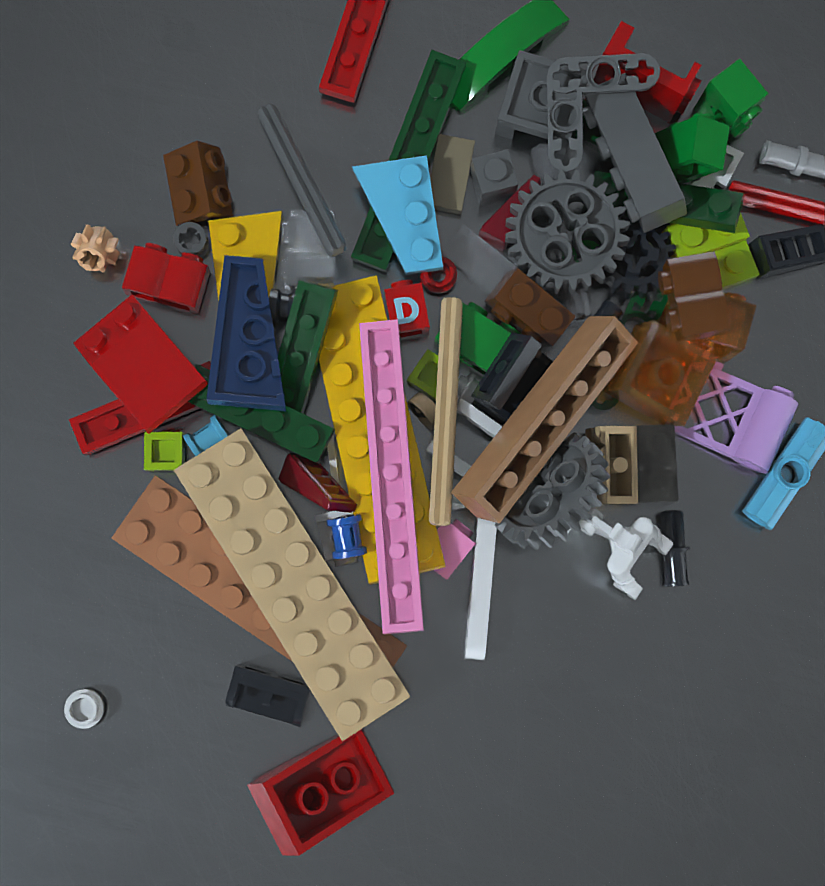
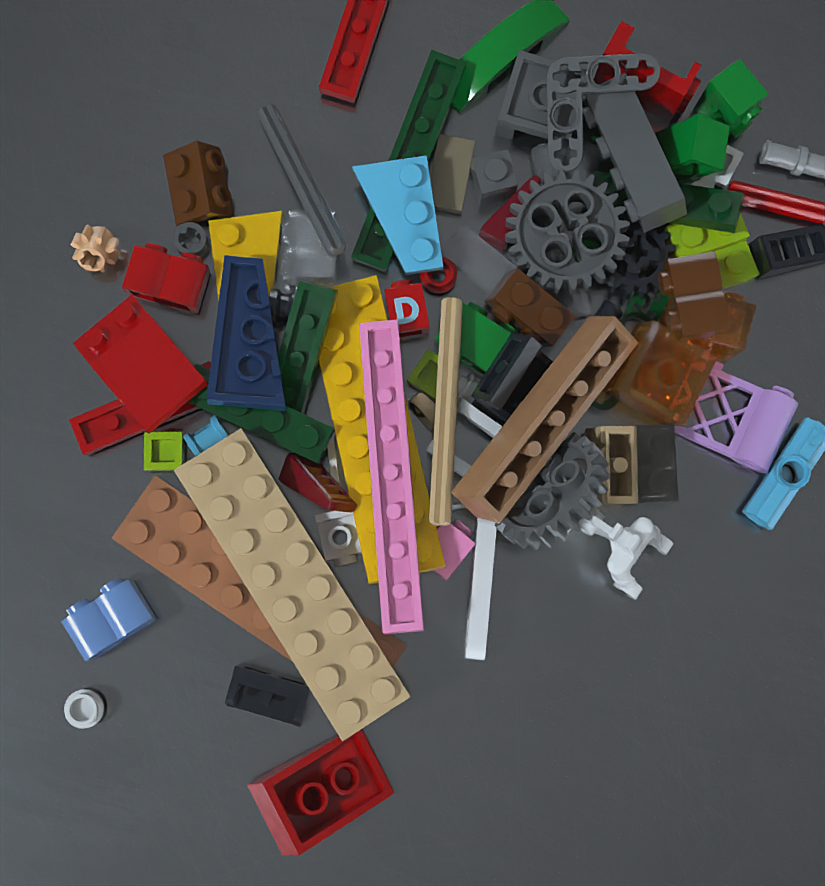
(108, 619): none -> medium blue brick
(346, 536): blue bush -> none
(675, 560): black axle -> none

